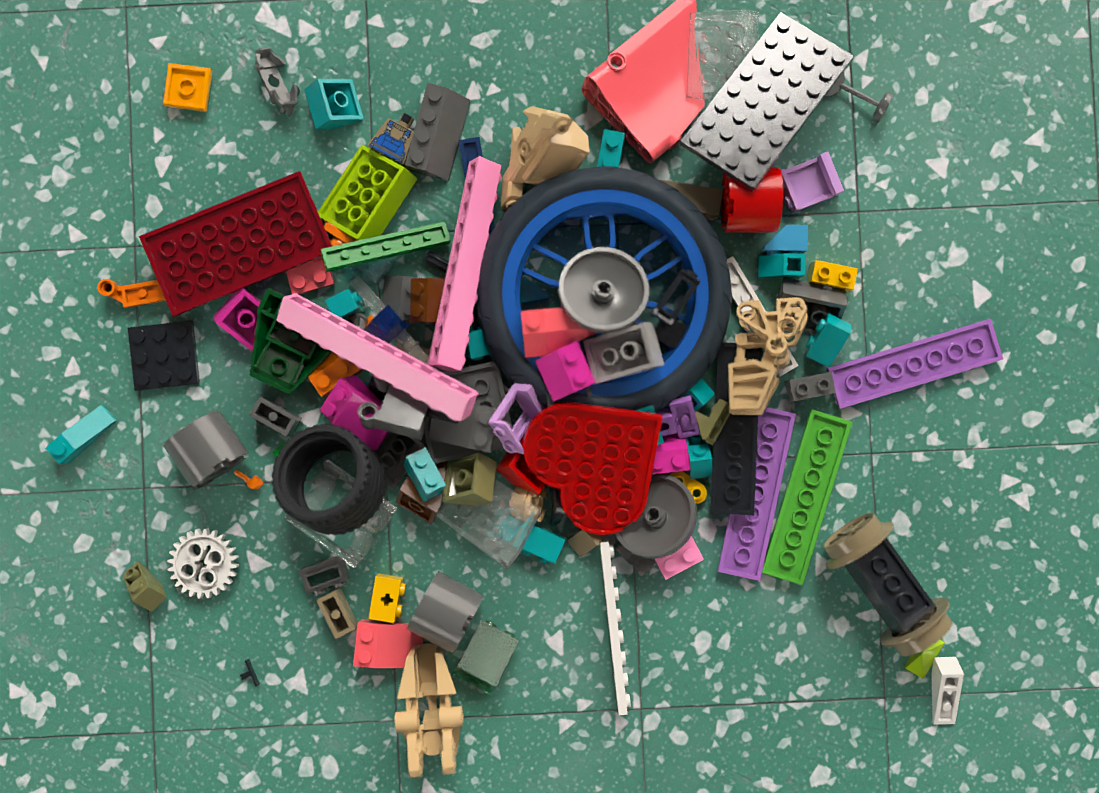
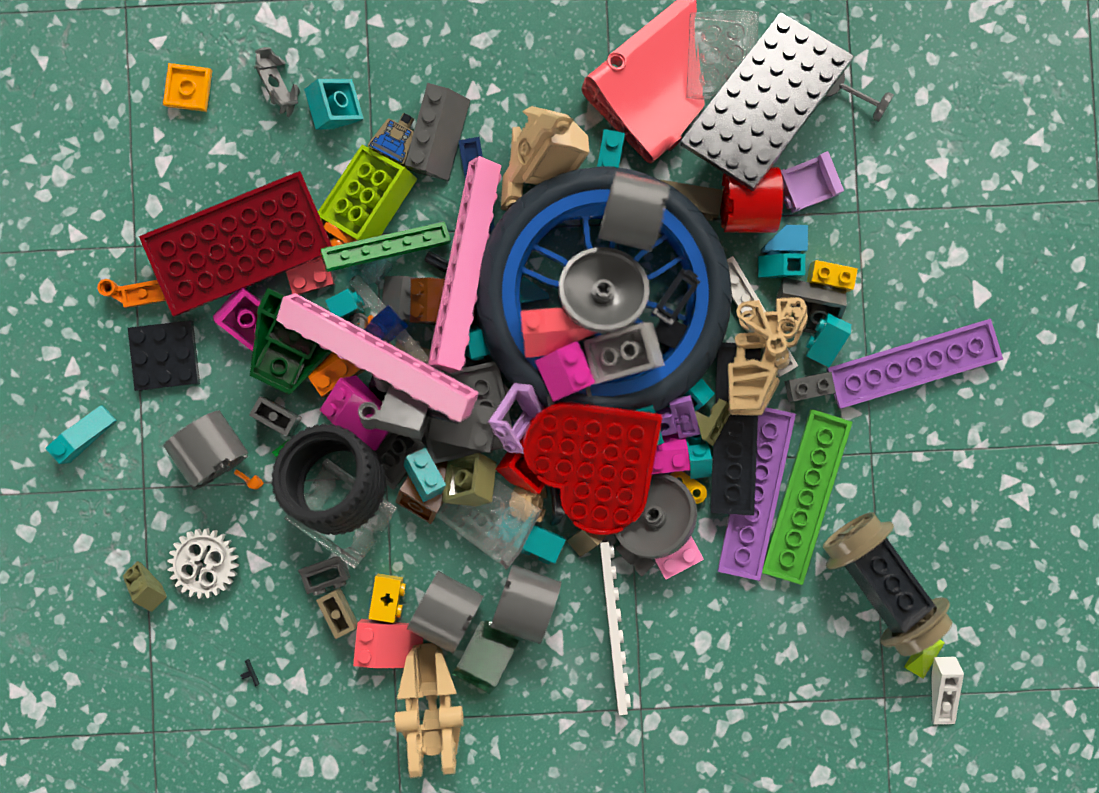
(526, 604): none -> dark grey brick
(634, 211): none -> dark grey brick

